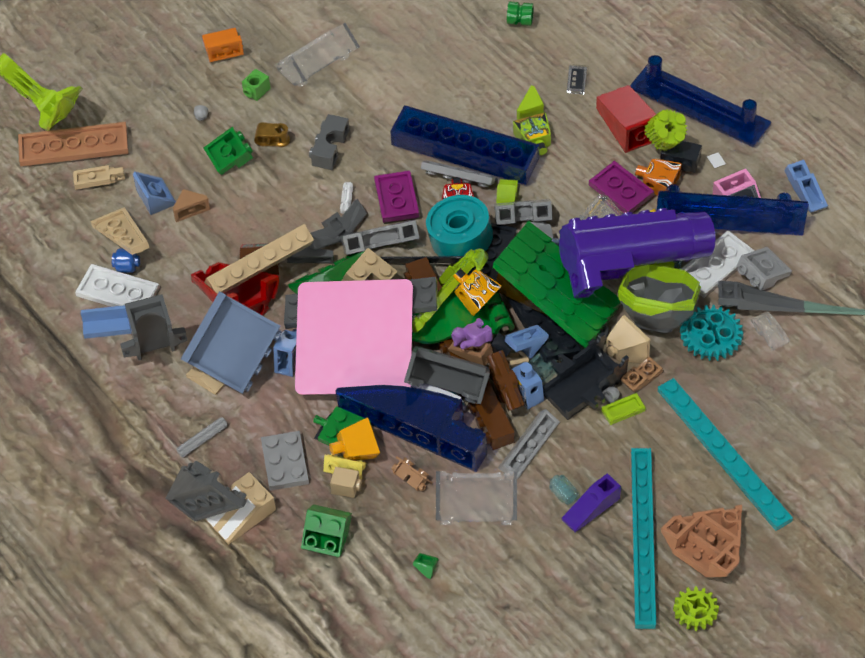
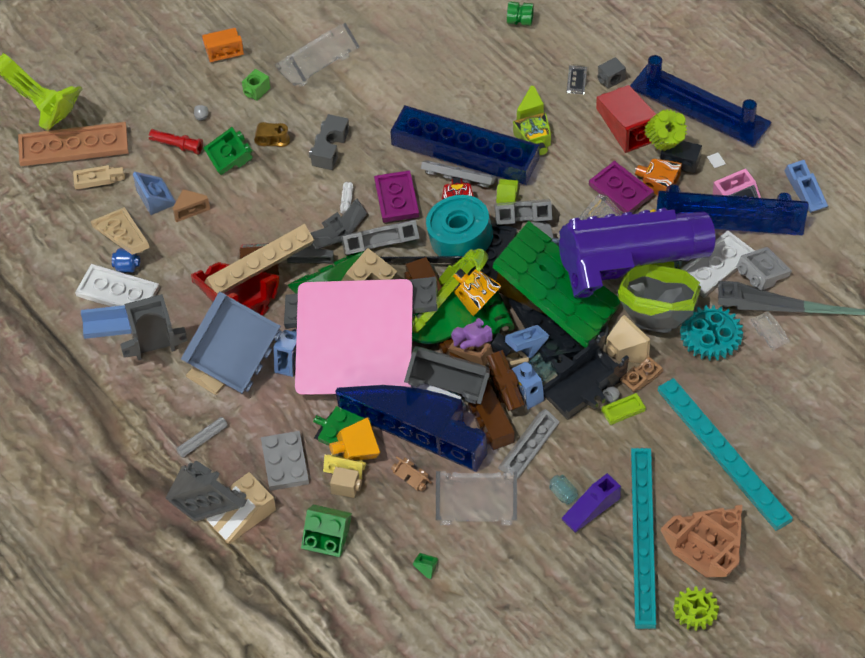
(184, 142): none -> red pin
(611, 73): none -> dark grey brick

